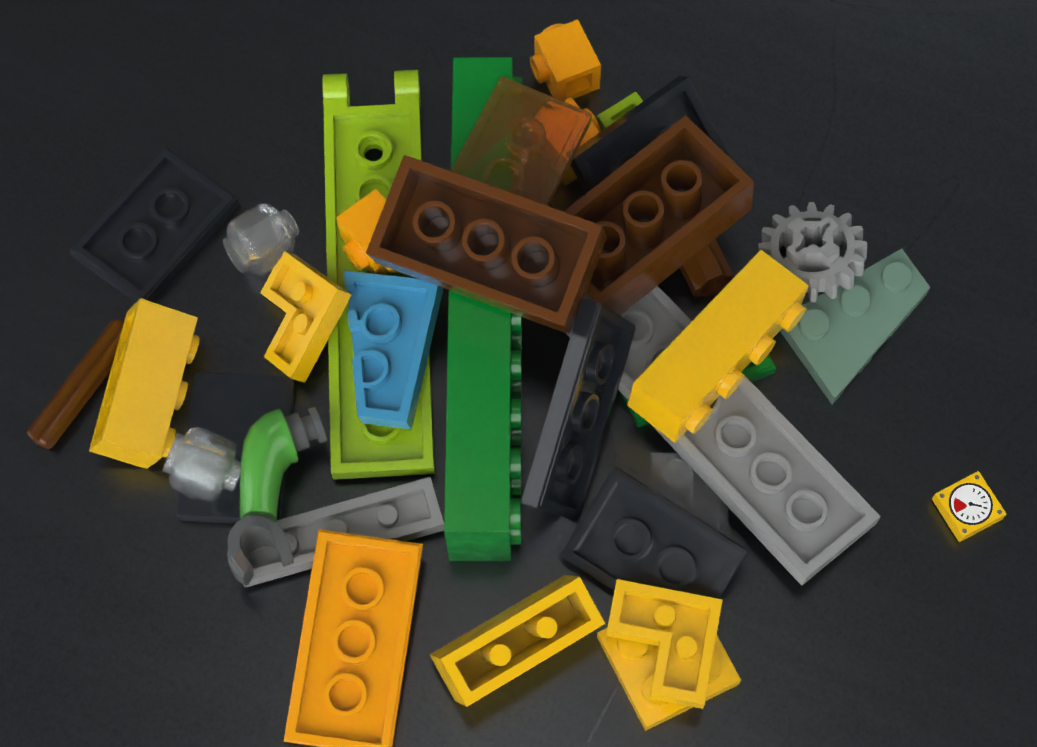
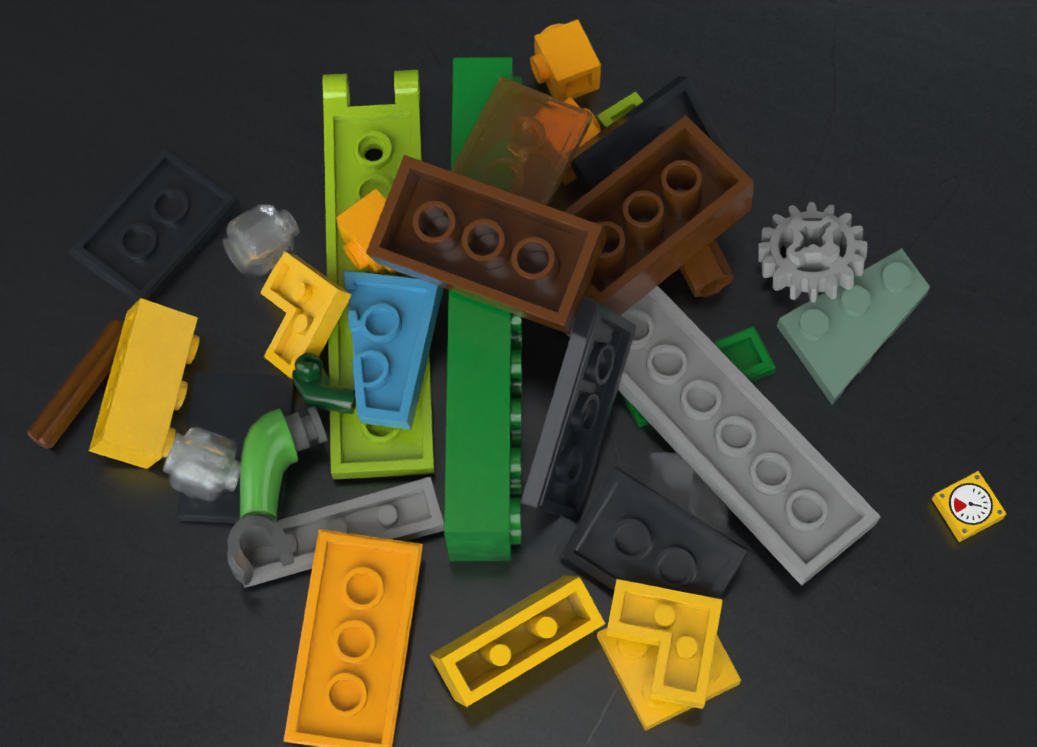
(316, 388): none -> dark green arm
(718, 346): yellow brick -> none

